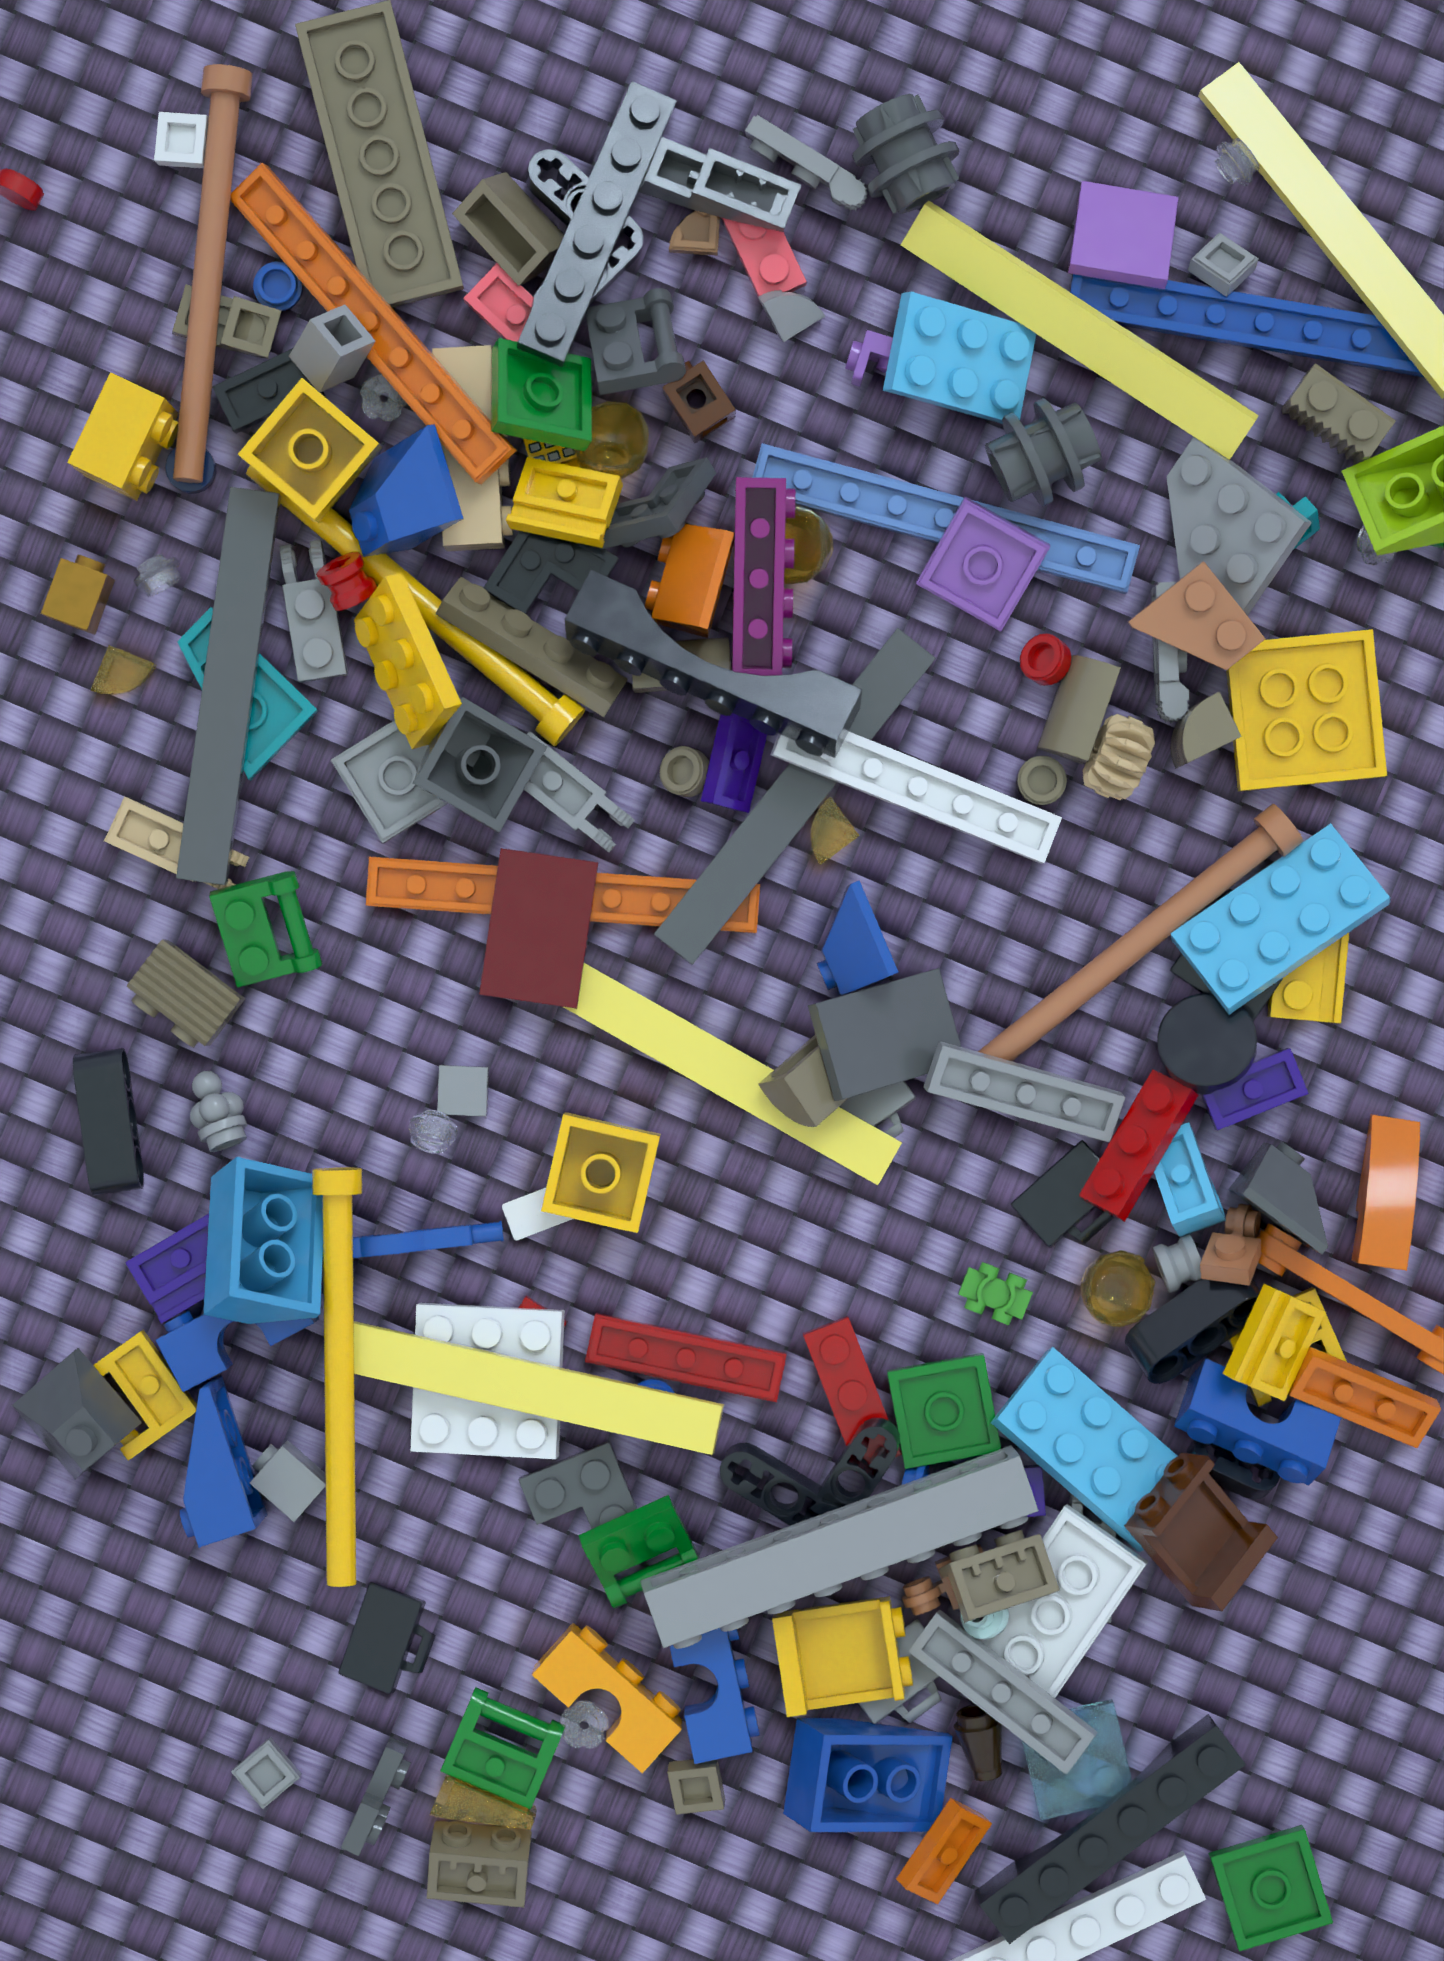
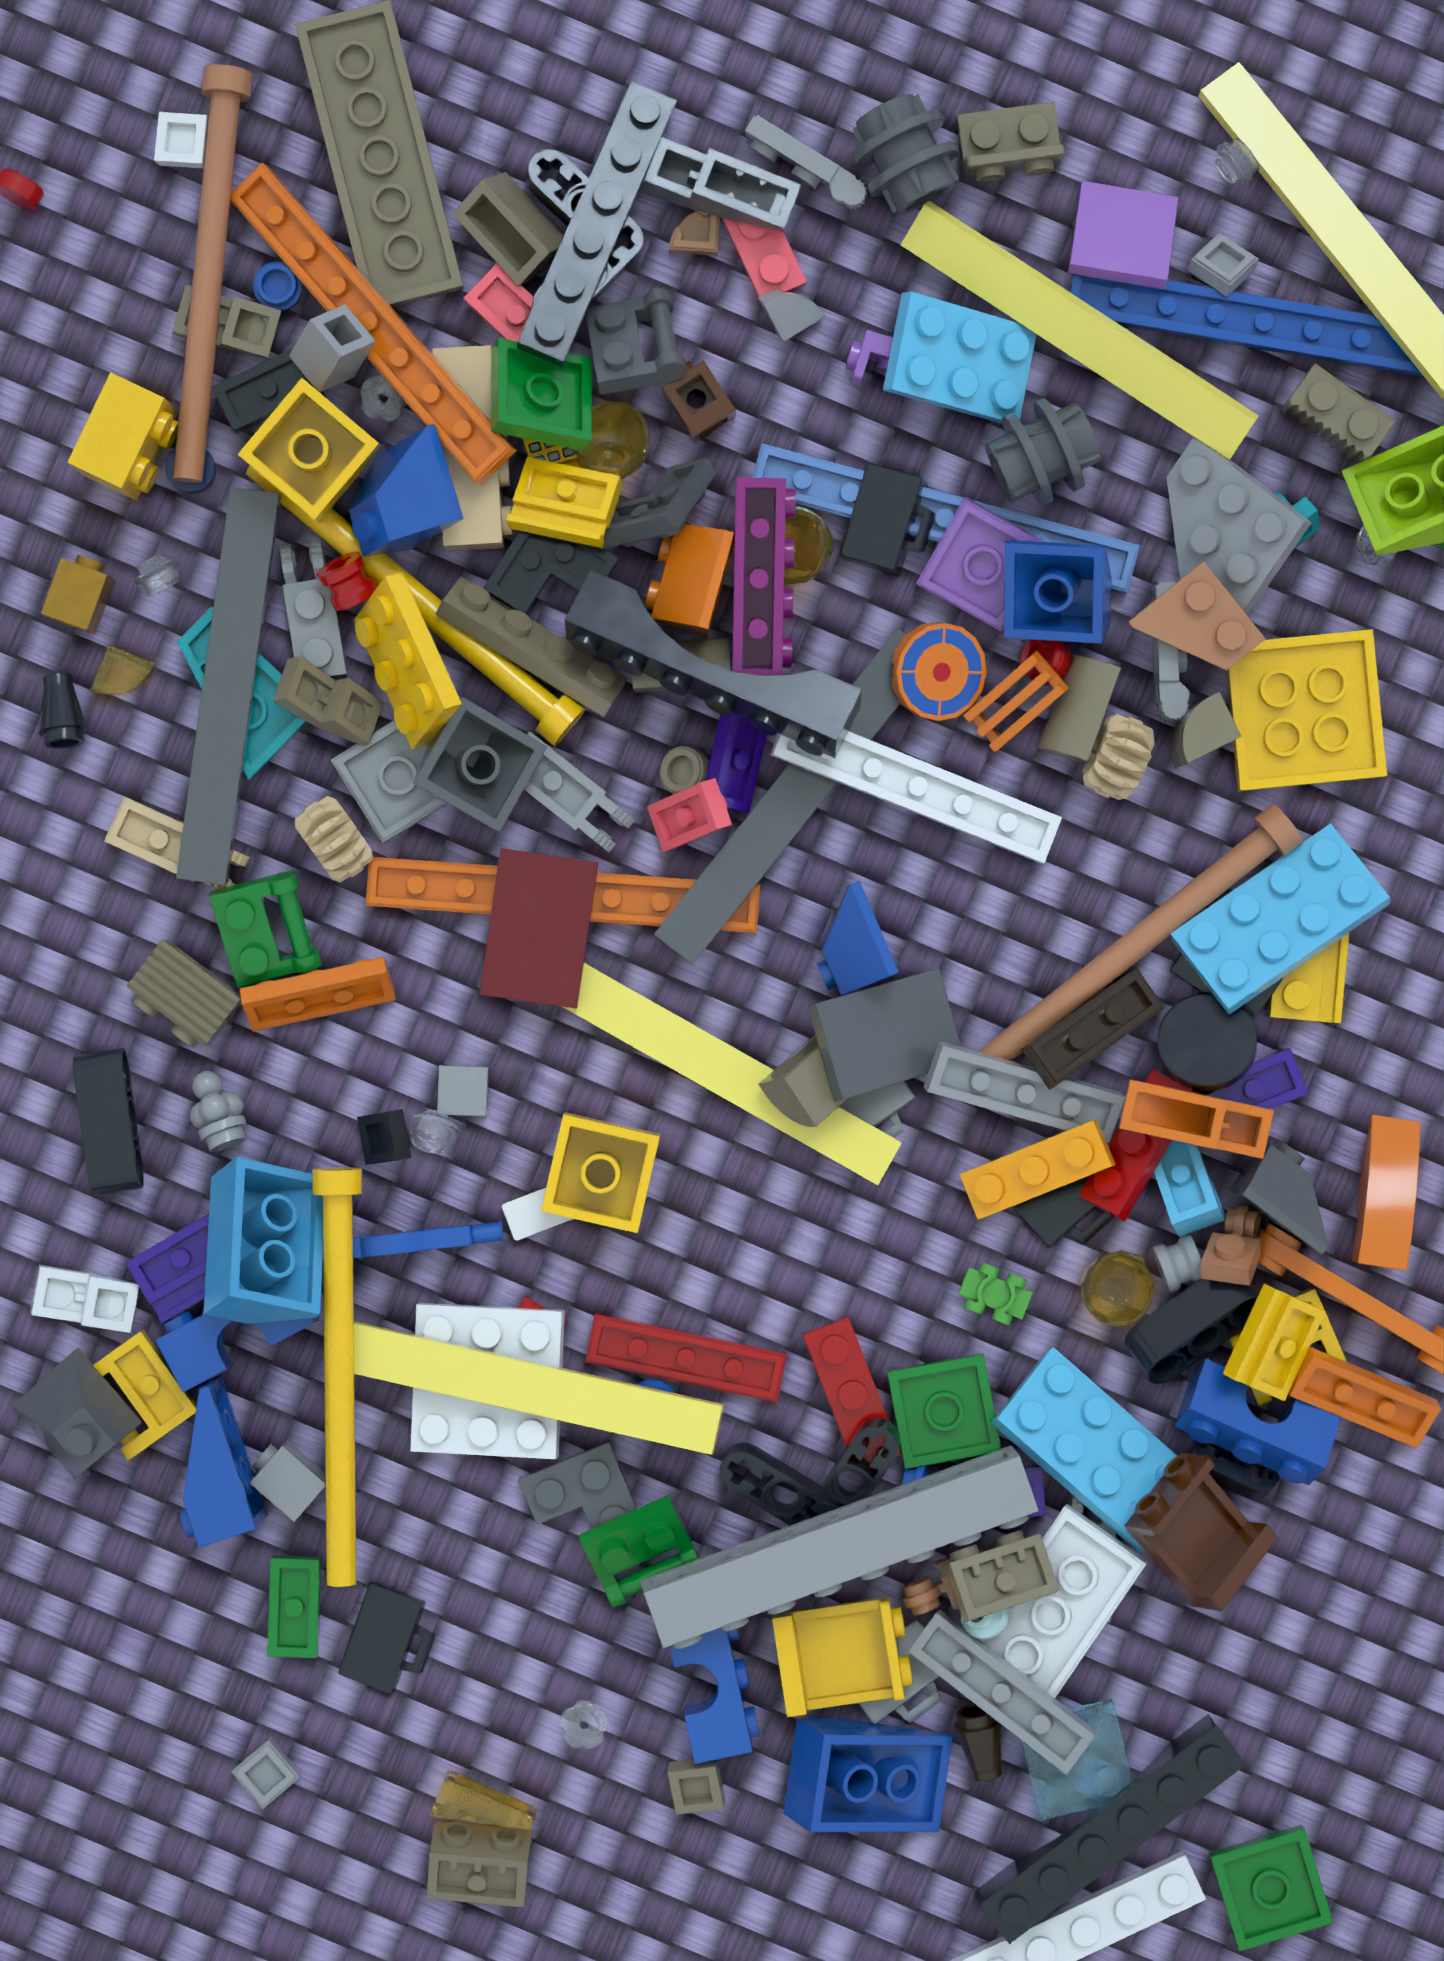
(61, 714): none -> black cone
(84, 1298): none -> white slope
(294, 1606): none -> green plate
(317, 994): none -> orange plate
(328, 703): none -> dark tan slope
(333, 839): none -> tan gear
(371, 1811): dark grey plate -> none
(384, 1137): none -> black plate
(495, 1762): green plate -> none
(581, 1664): light orange arch -> none
(689, 815): none -> coral plate
(830, 831): clear yellow tile -> none
(883, 519): none -> black piece
(938, 671): none -> tile
(944, 1851): orange plate -> none
(986, 726): none -> orange tile
(1009, 141): none -> dark tan bracket
(1037, 1169): none -> light orange plate
(1041, 780): dark tan tile -> none
(1057, 591): none -> blue slope
(1092, 1028): none -> dark brown tile
(1196, 1118): none -> orange slope

